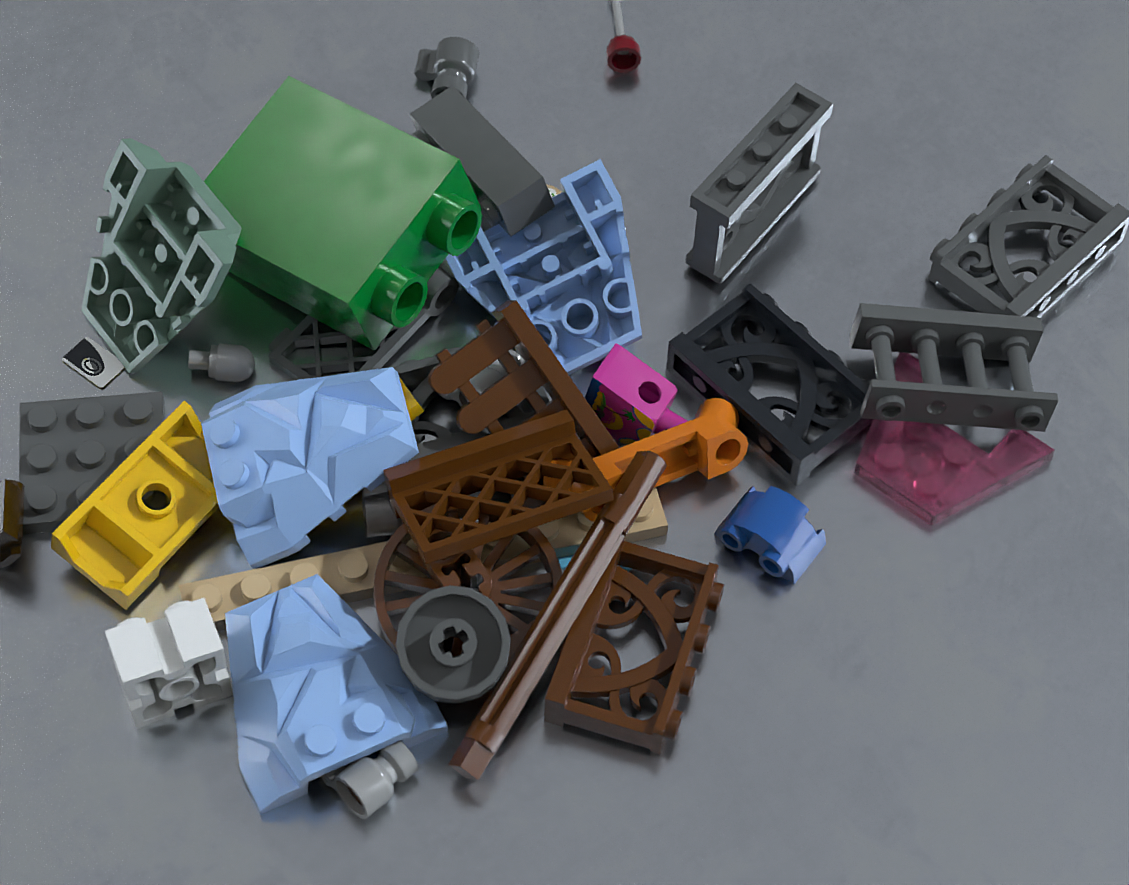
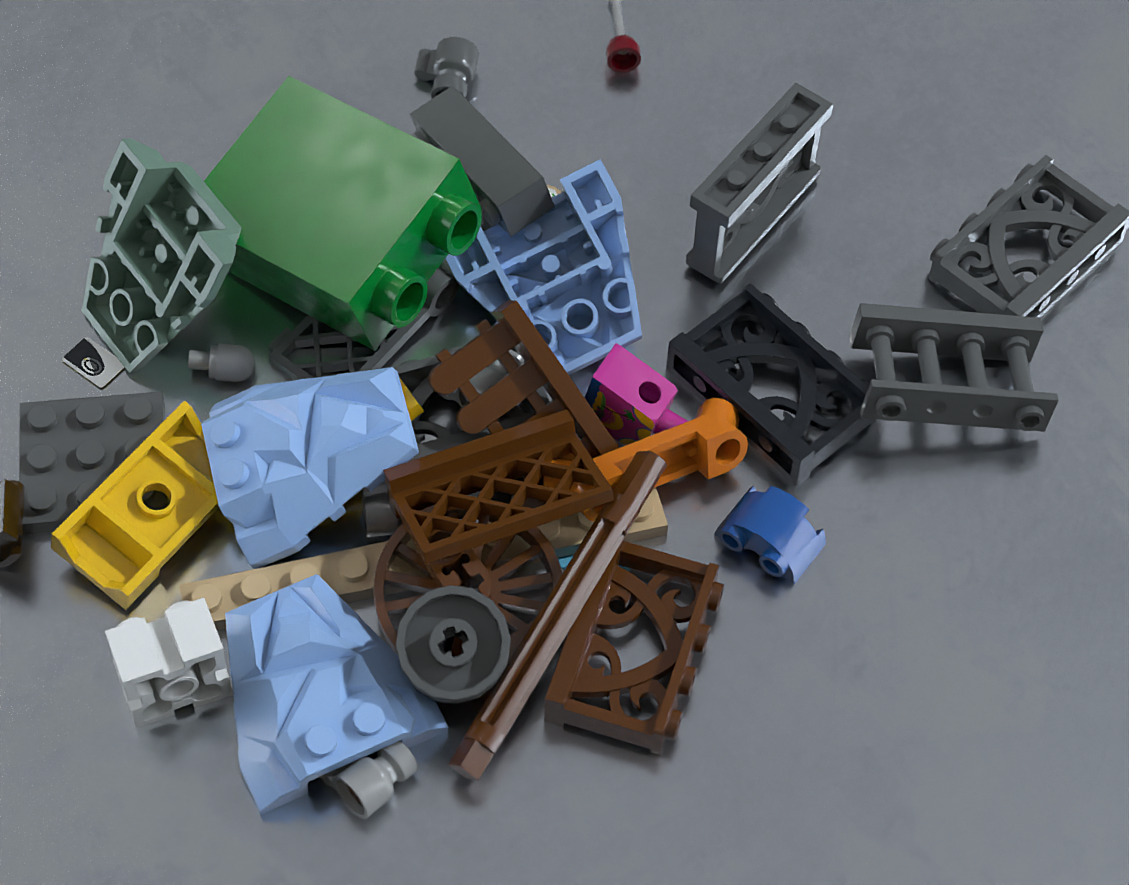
(934, 467): clear pink wing -> none

